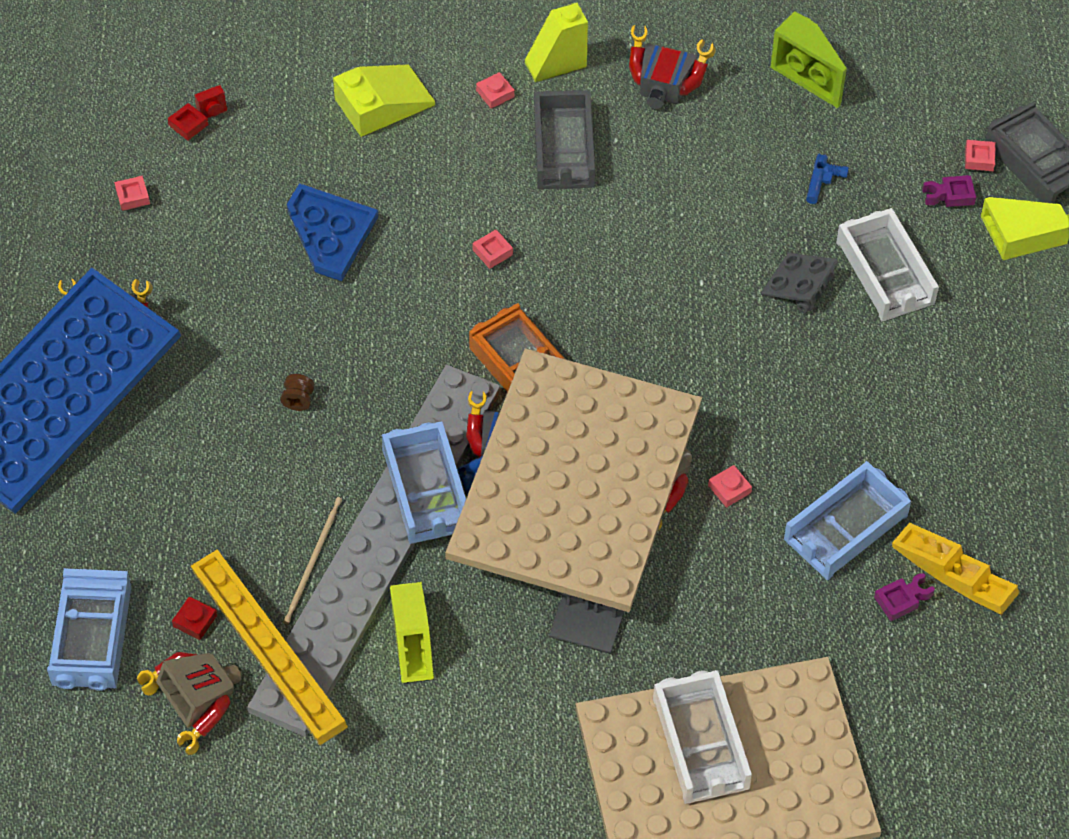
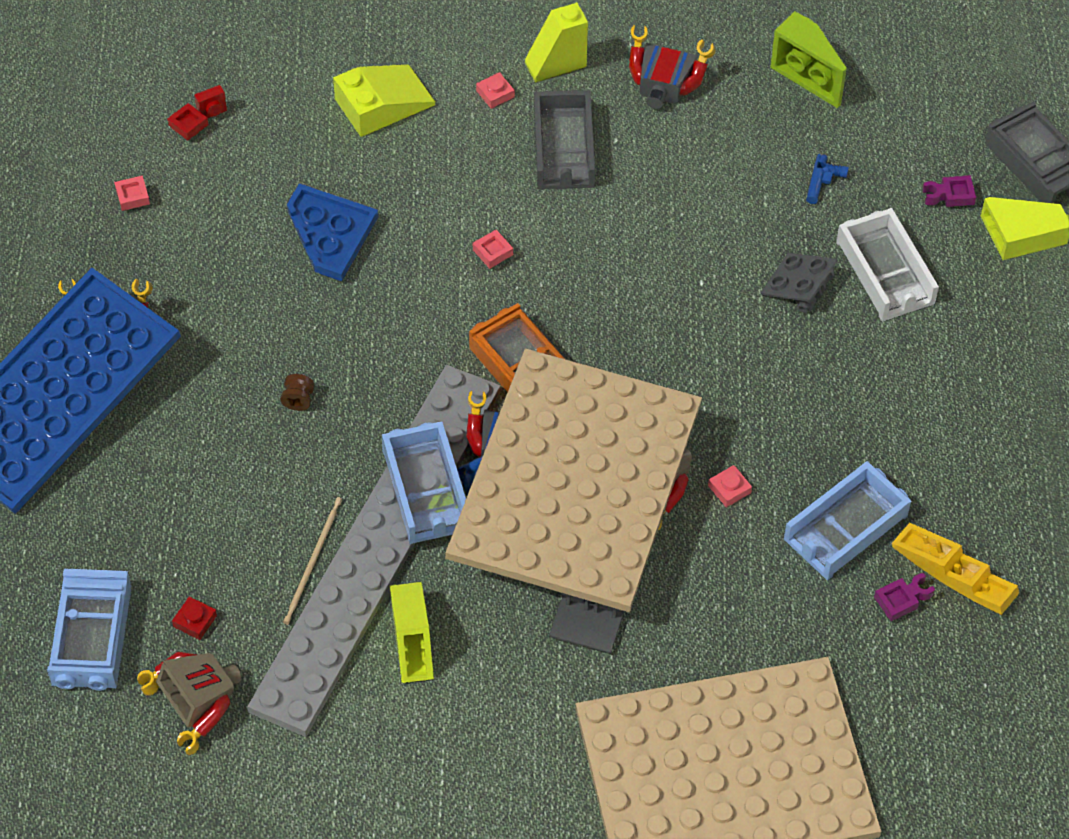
(269, 647): yellow plate -> none
(702, 736): door -> none
(980, 155): coral plate -> none

